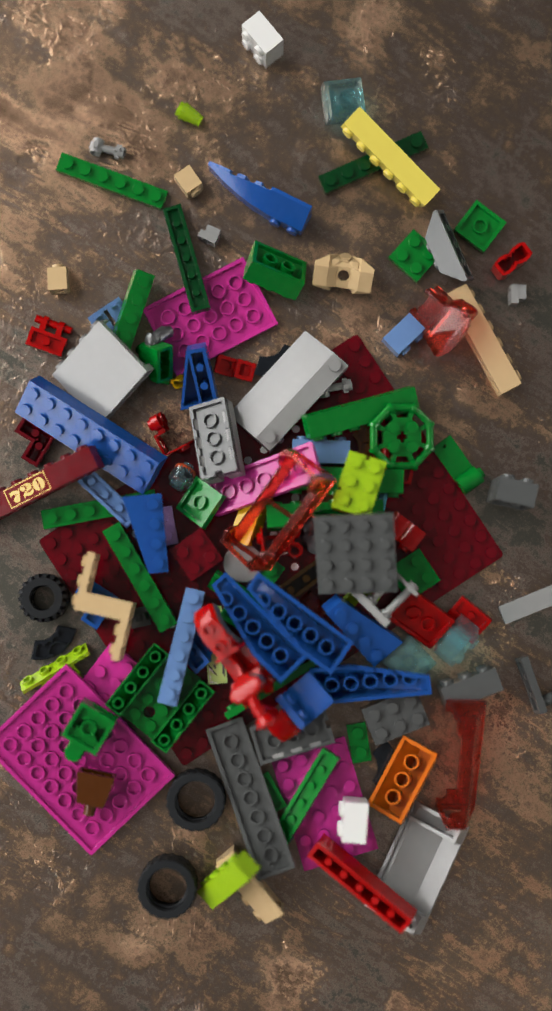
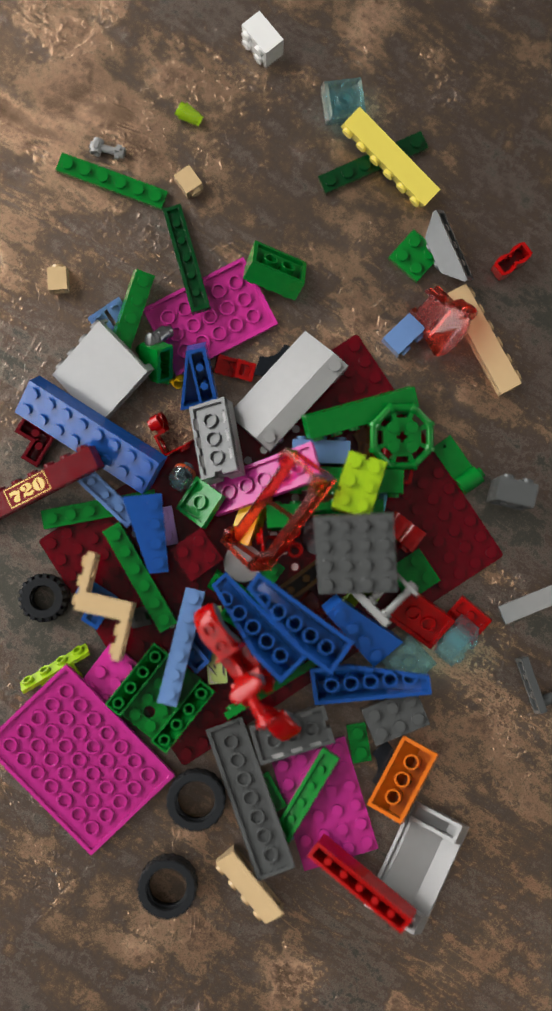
(46, 341): red plate -> none
(55, 644): black tile -> none
(87, 729): green brick -> none
(93, 789): reddish brown torso -> none
(210, 235): light grey piece -> none
(227, 878): lime brick -> none
(271, 204): blue wedge -> none
(305, 700): blue bracket -> none
(328, 267): tan piece -> none
(345, 385): light grey bar -> none
(353, 819): white brick -> none
(470, 726): clear red windscreen -> none
(471, 685): dark grey brick -> none
(479, 226): green plate -> none
(516, 294): light grey piece -> none

